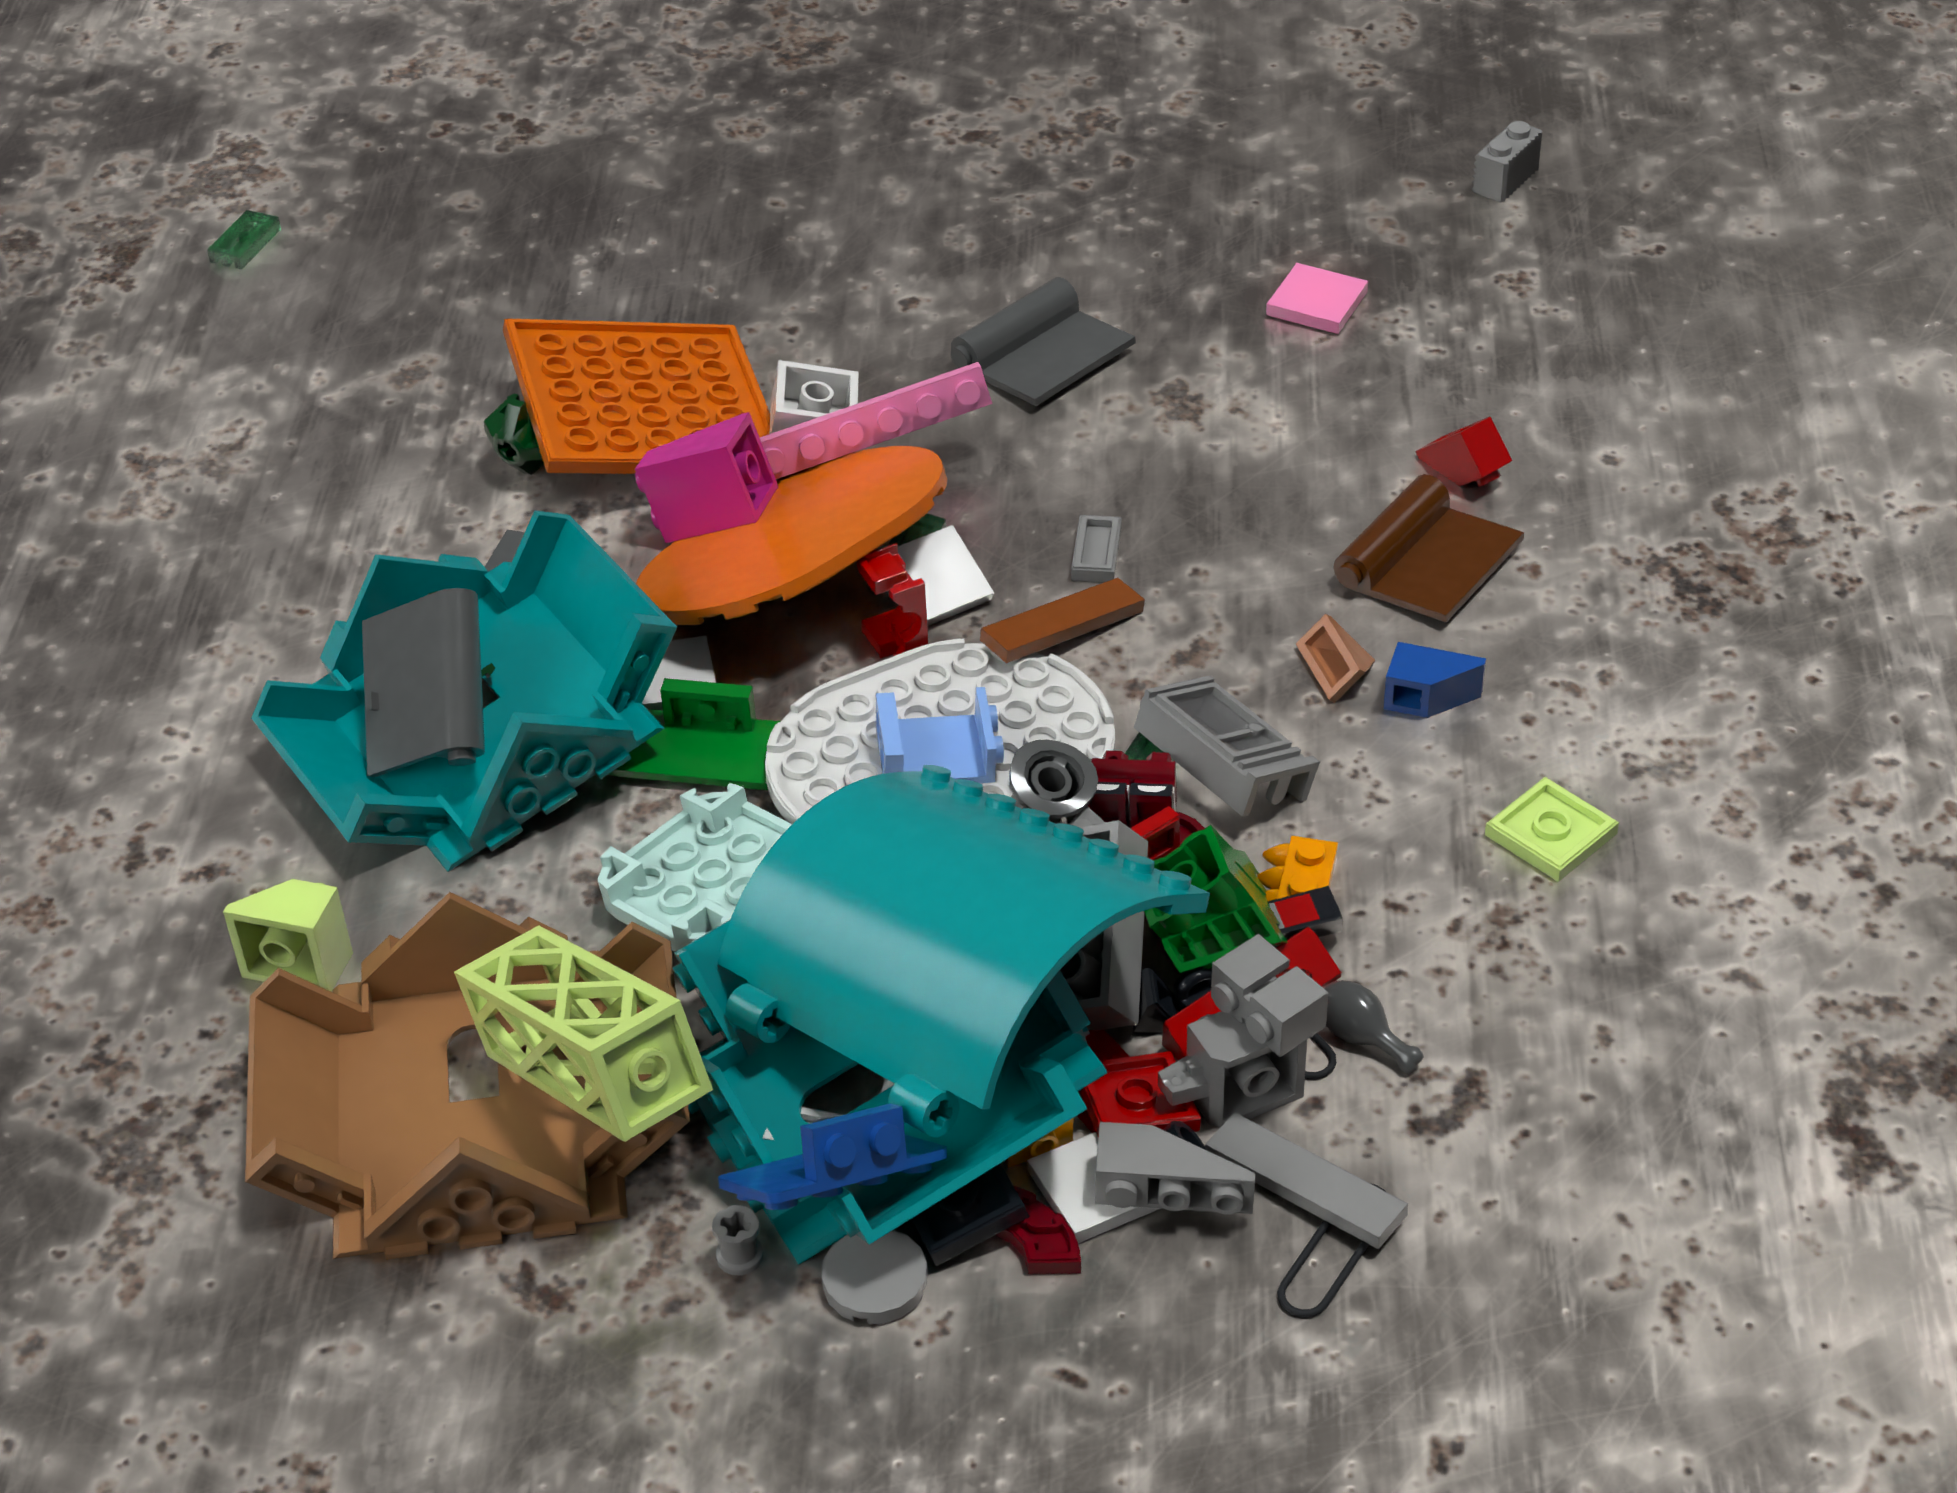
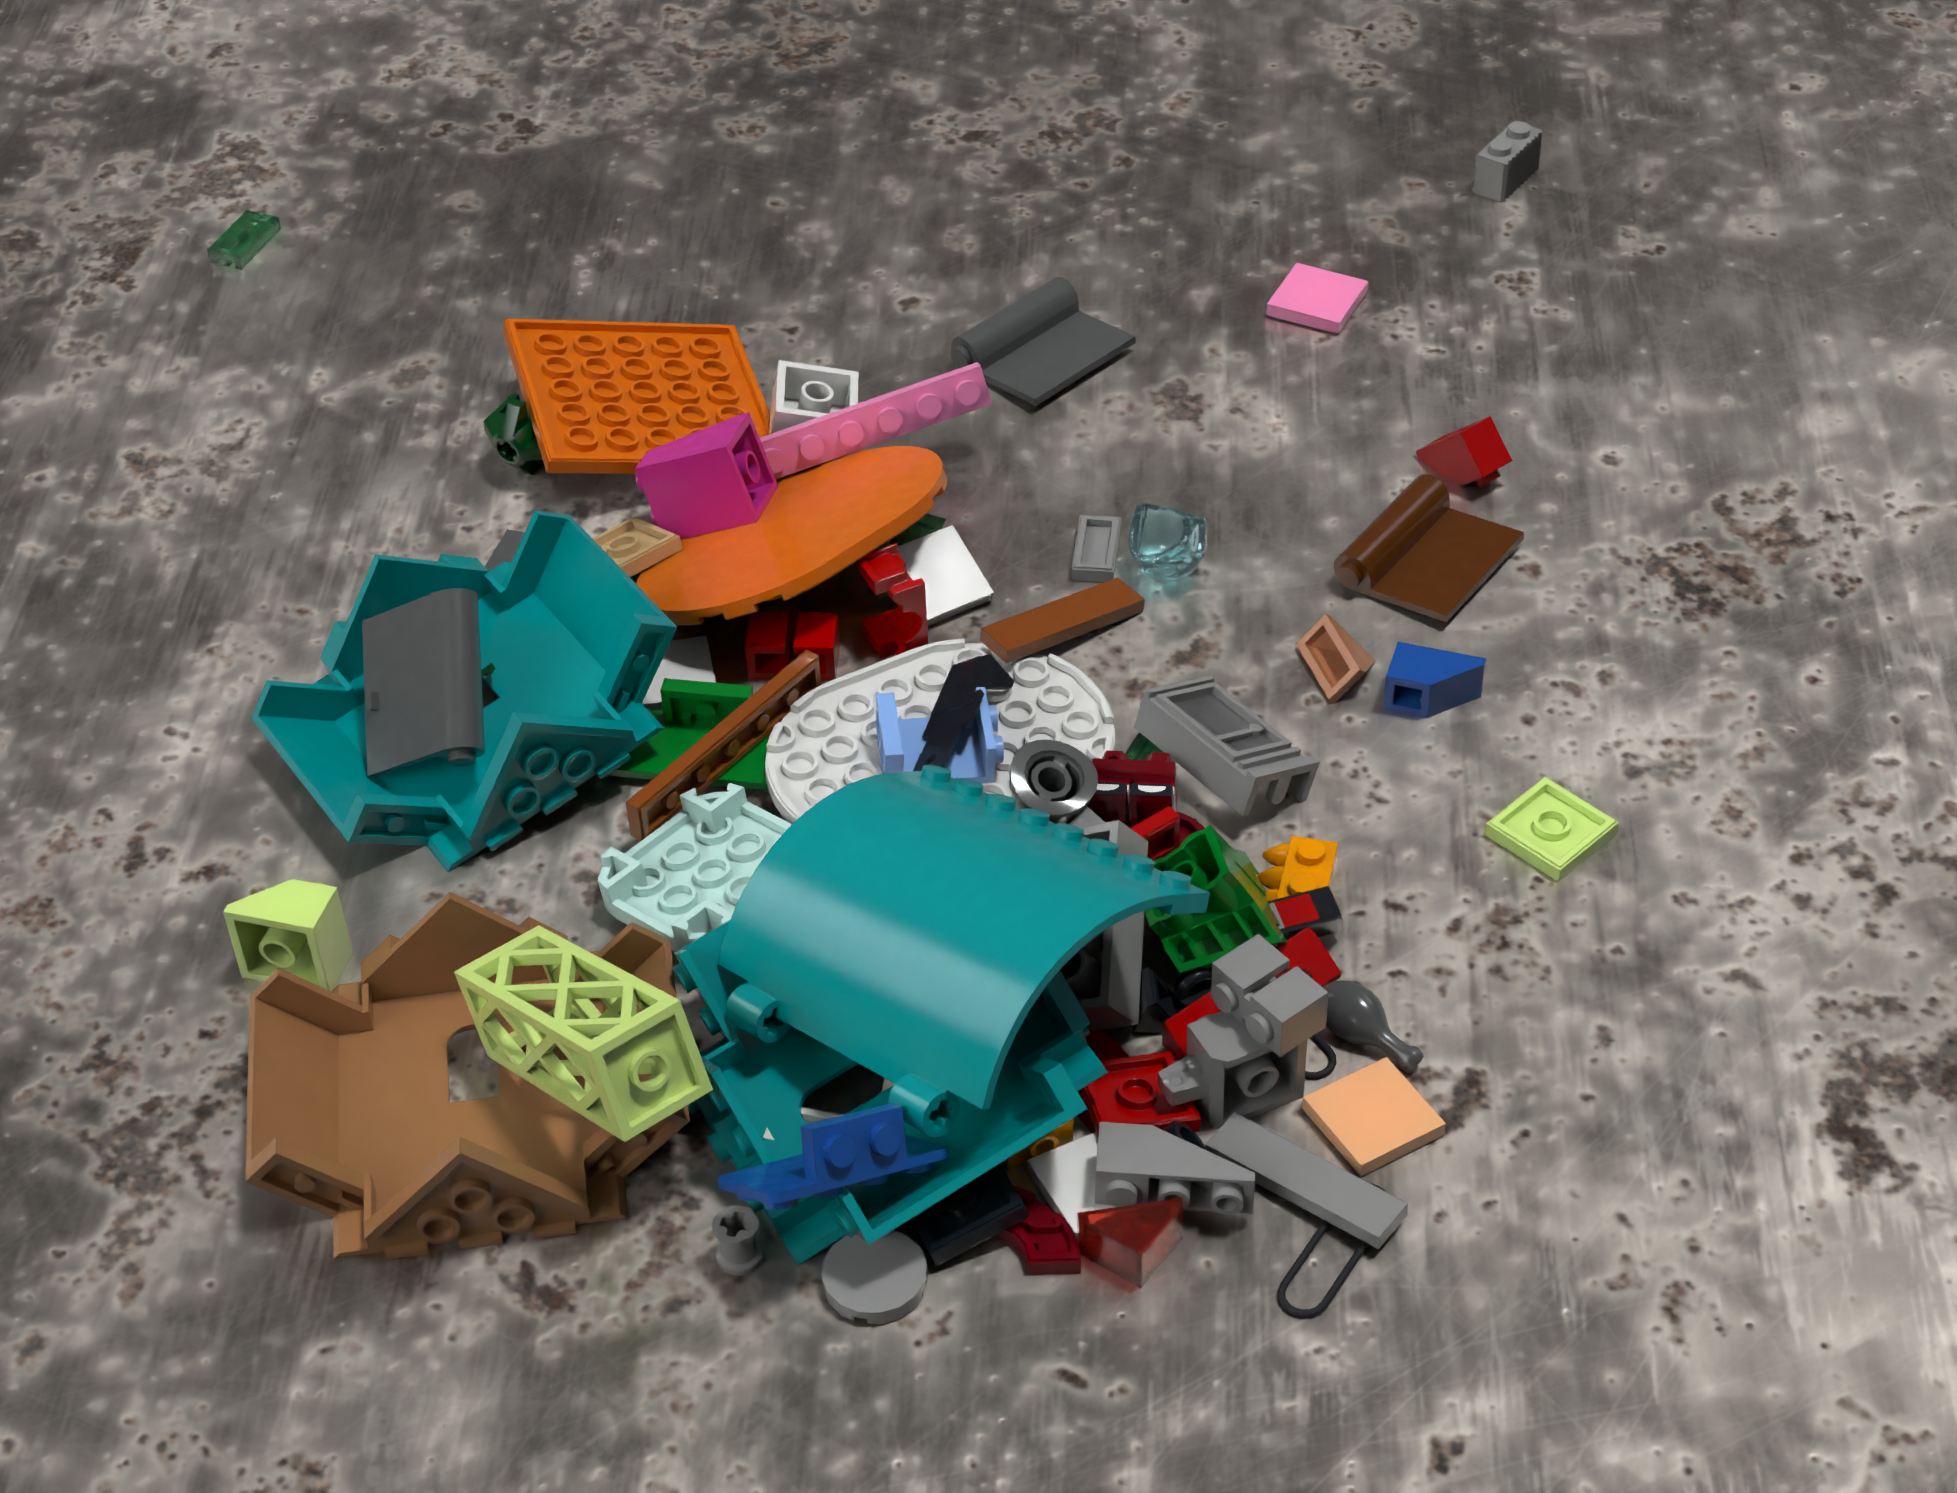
(638, 545): none -> tan tile
(721, 746): none -> dark orange tile
(774, 633): none -> red piece
(958, 706): none -> black piece
(1131, 1238): none -> clear red slope
(1166, 541): none -> clear light blue piece
(1373, 1116): none -> light nougat tile

